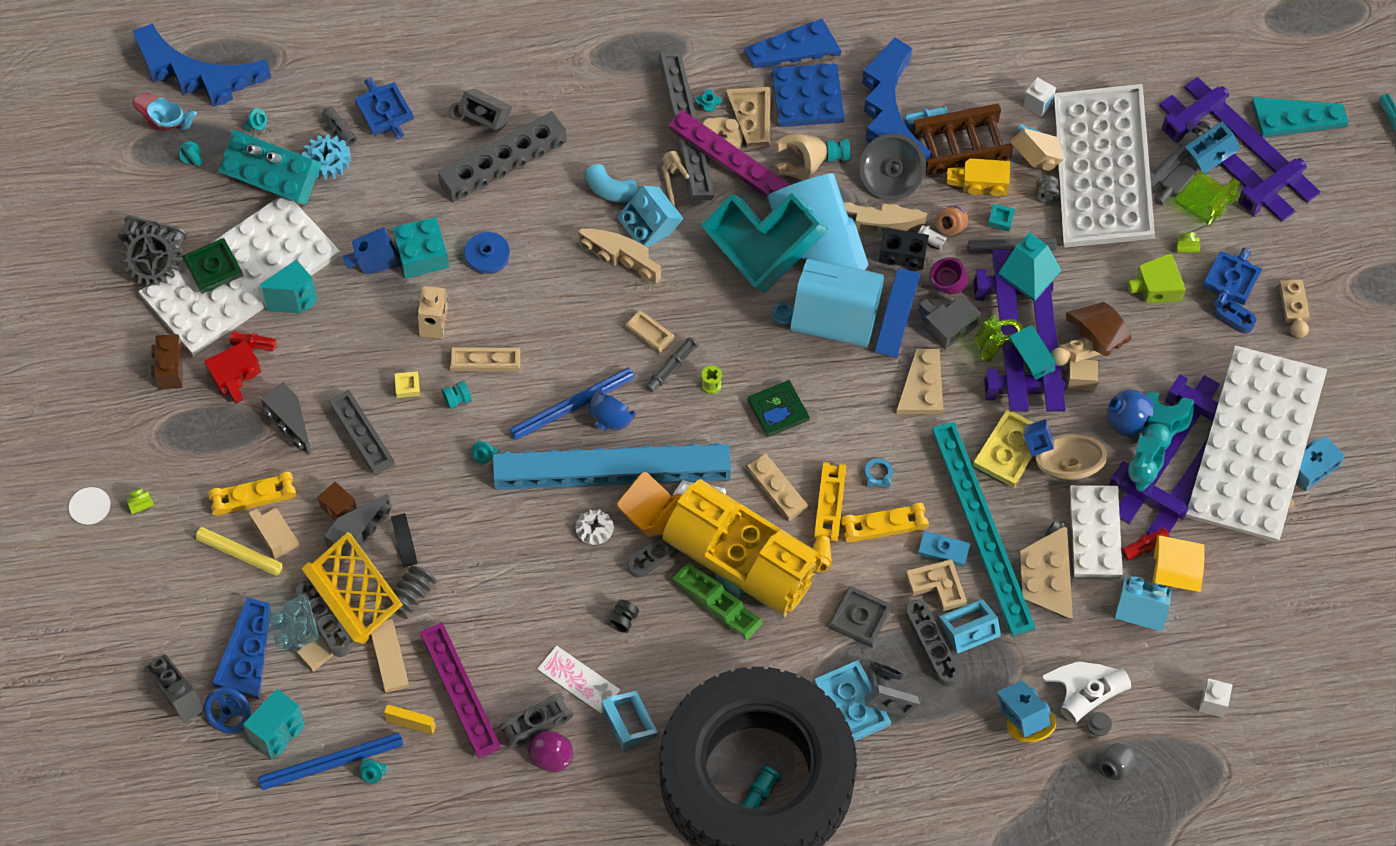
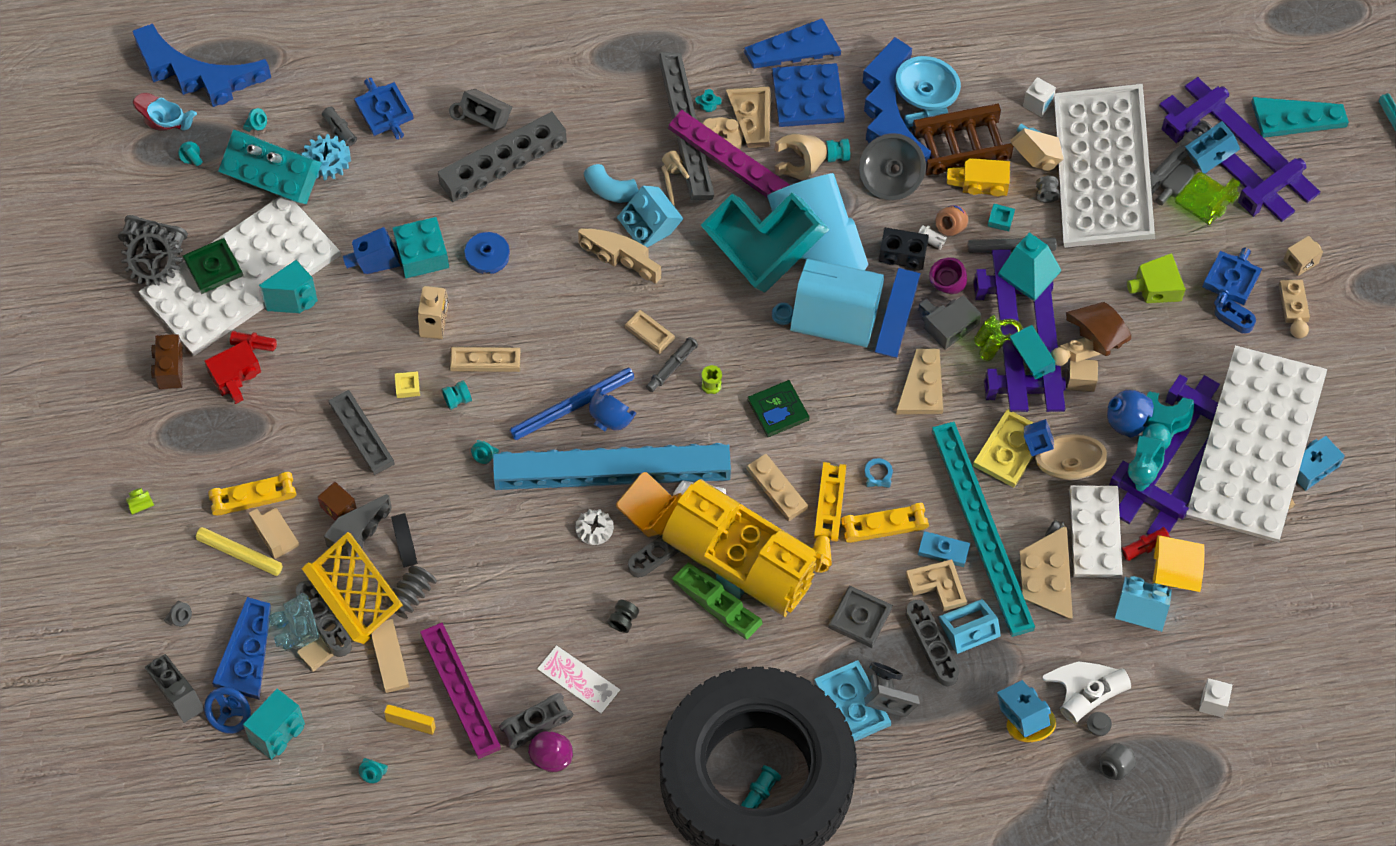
(89, 505): white sticker -> none
(179, 614): none -> dark grey plate
(285, 409): dark grey slope -> none
(330, 761): blue axle -> none
(621, 733): medium azure tile -> none
(872, 221): tan slope -> none
(927, 83): none -> medium azure dish
(1188, 243): lime plate -> none
(1303, 255): none -> tan brick

